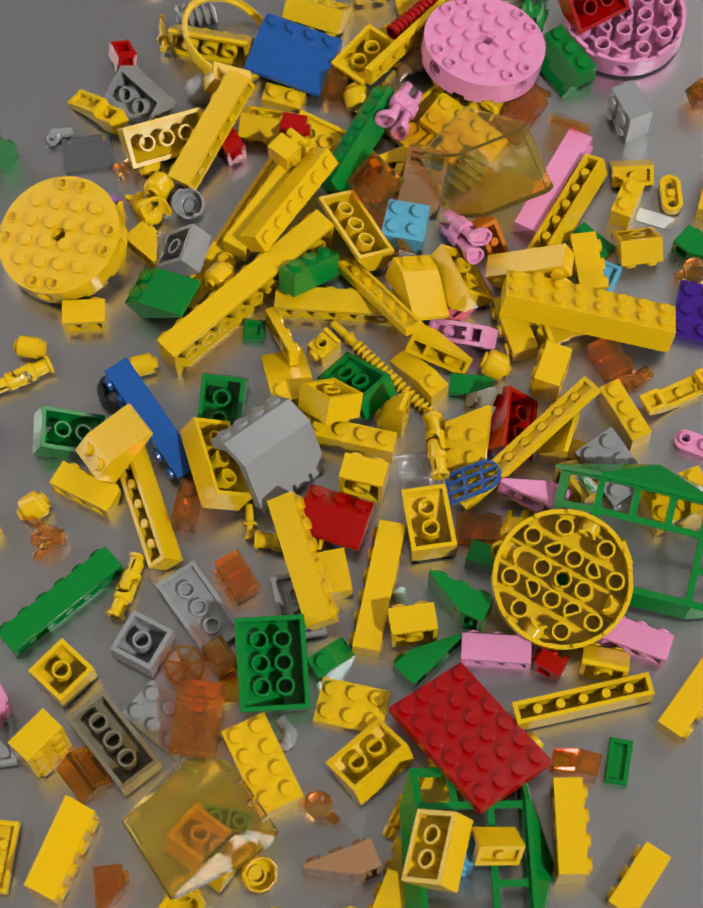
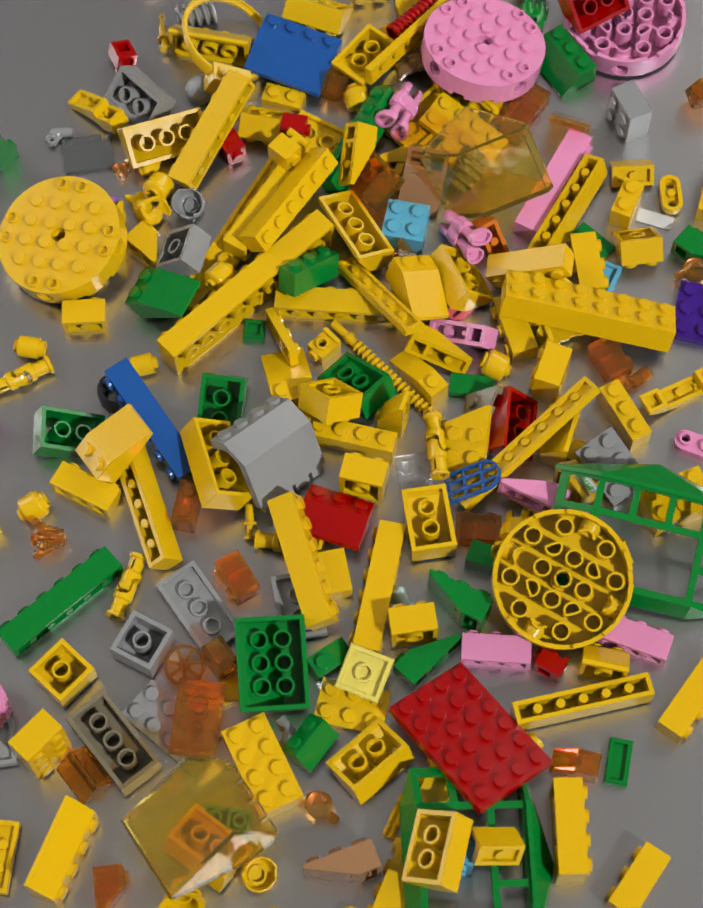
(310, 742): none -> green brick
(357, 148): none -> yellow slope
(364, 673): none -> light yellow tile

